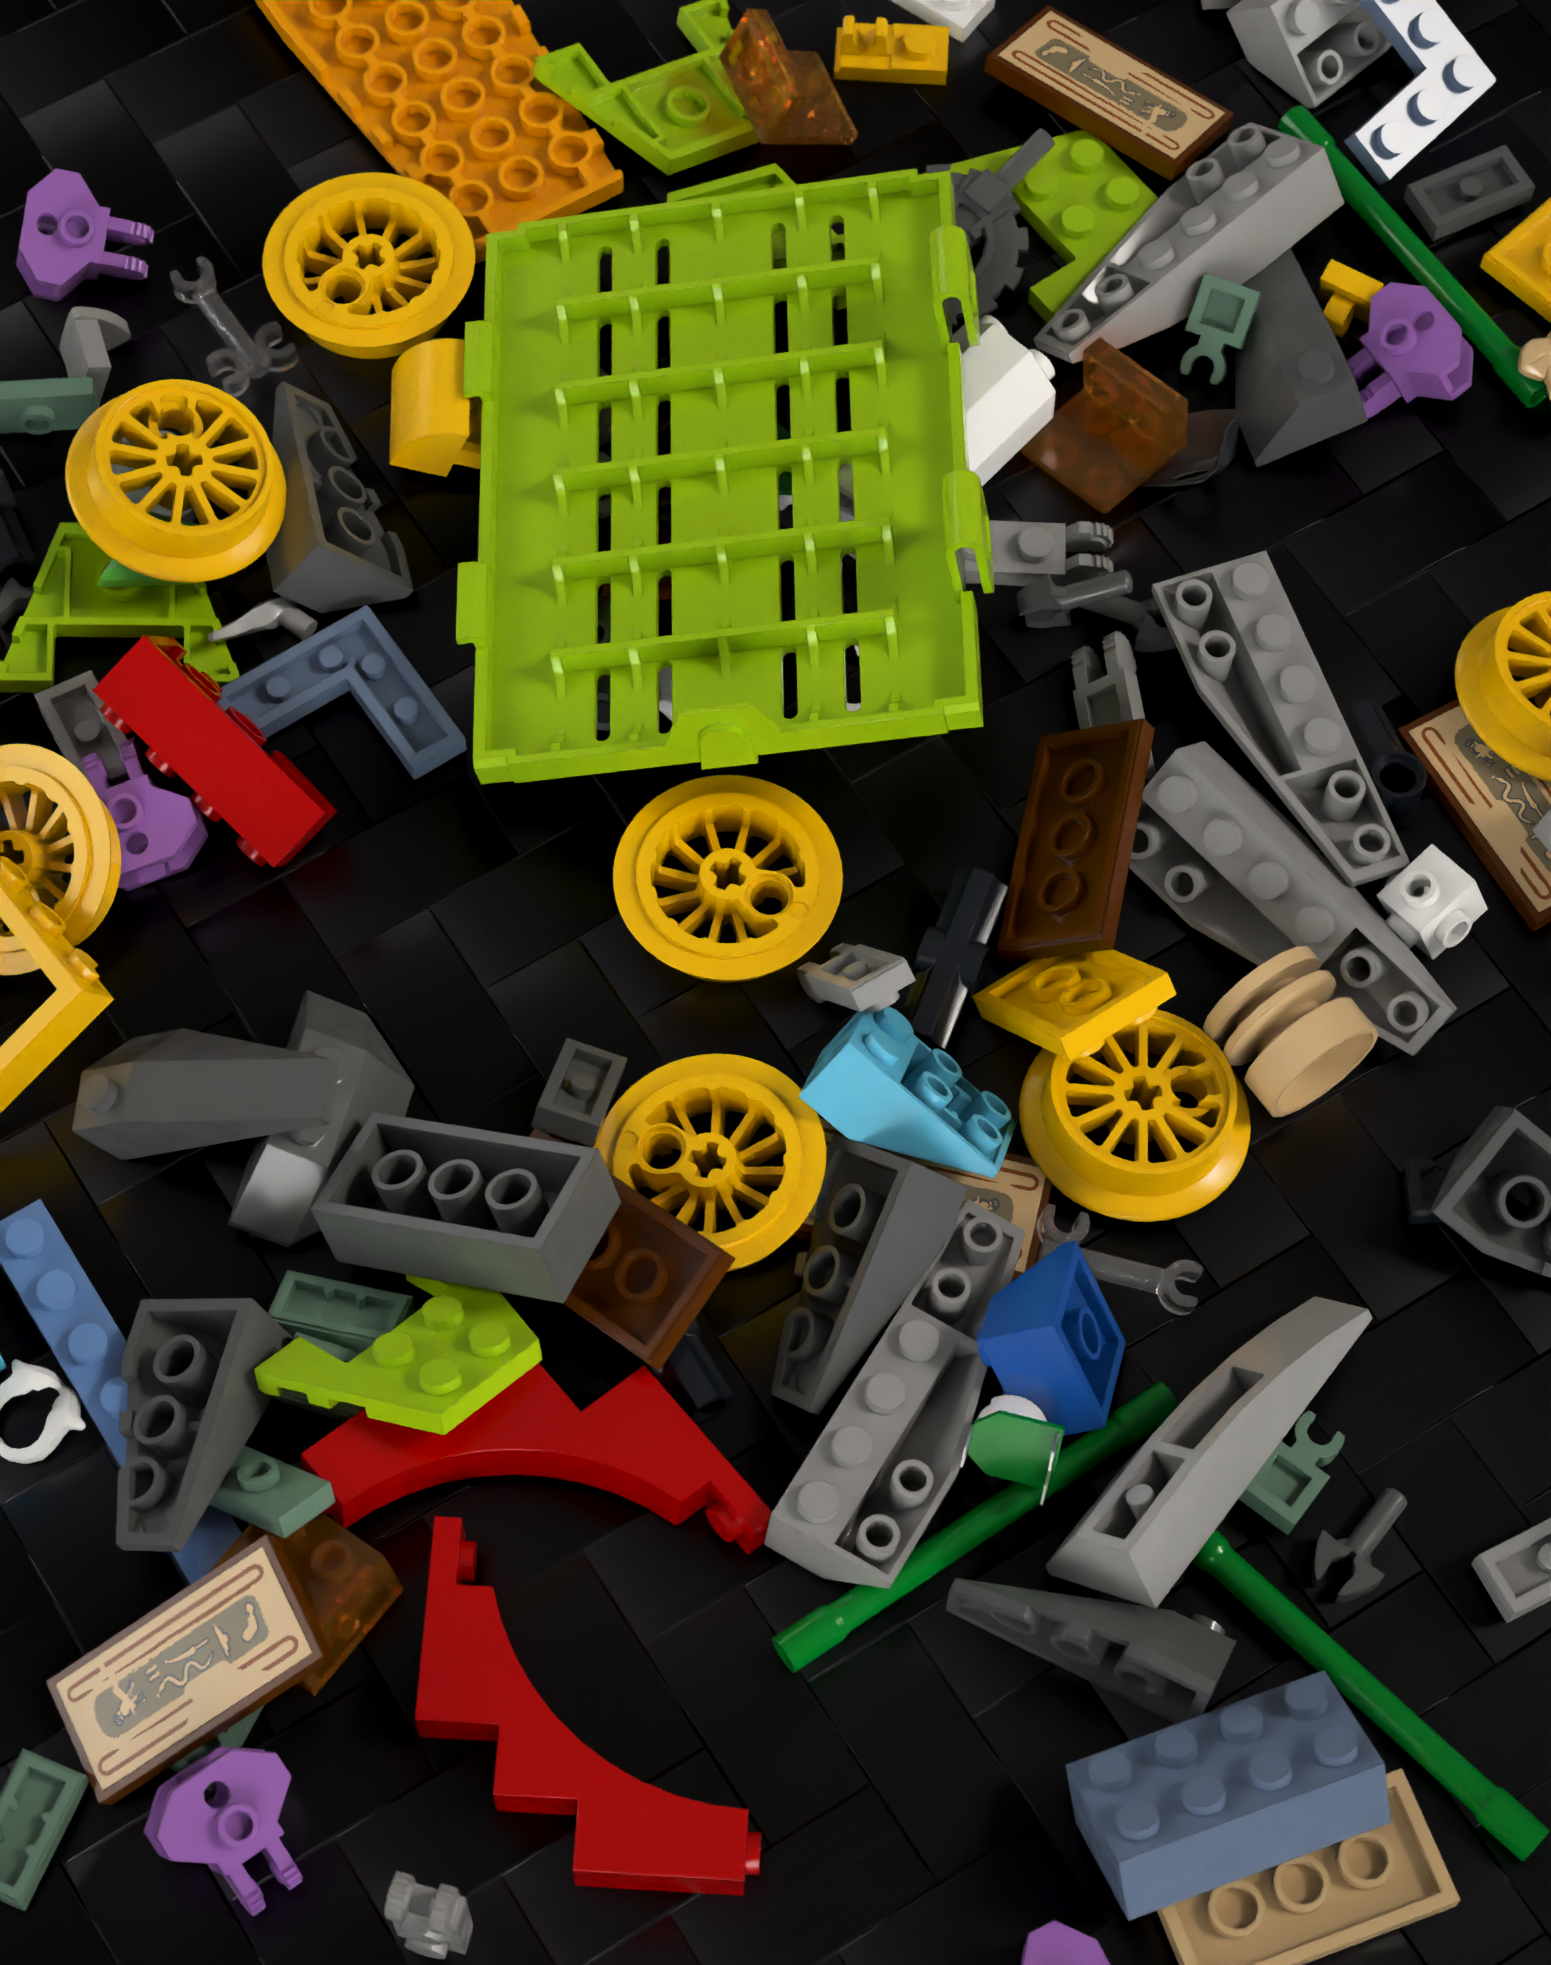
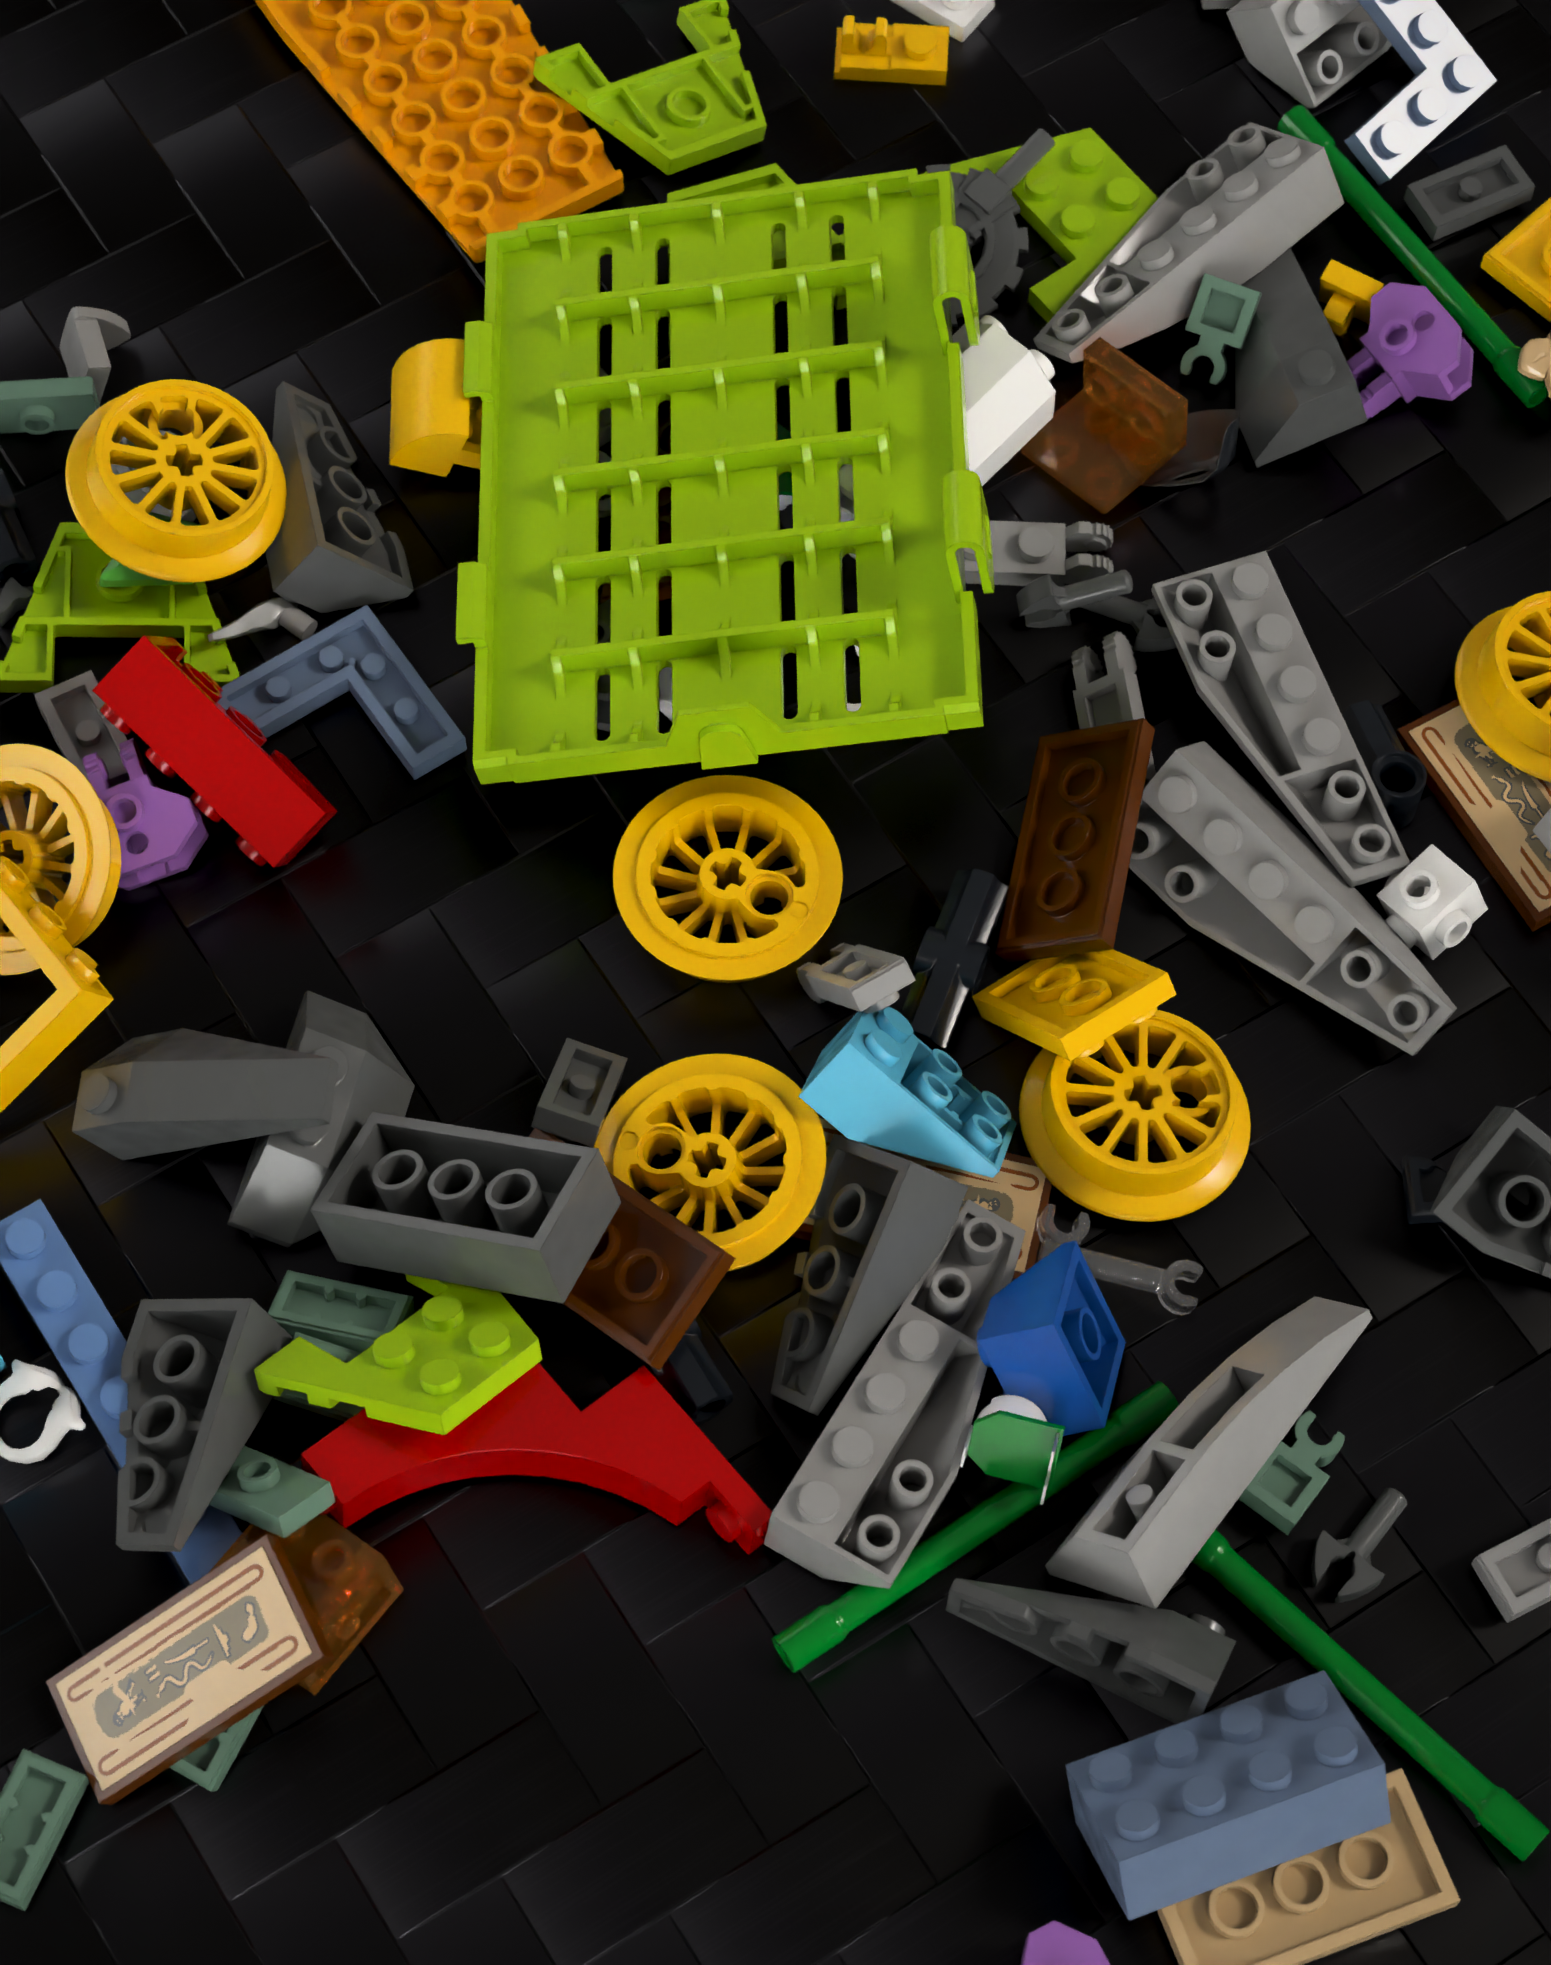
(76, 240): medium lavender hinge -> none
(231, 1824): medium lavender hinge -> none
(244, 356): clear bar -> none
(368, 266): yellow piece -> none
(428, 1917): light grey hinge -> none
(624, 1827): red arch -> none
(783, 90): clear orange bracket -> none
(1109, 92): tile -> none
(1290, 1031): tan wheel -> none

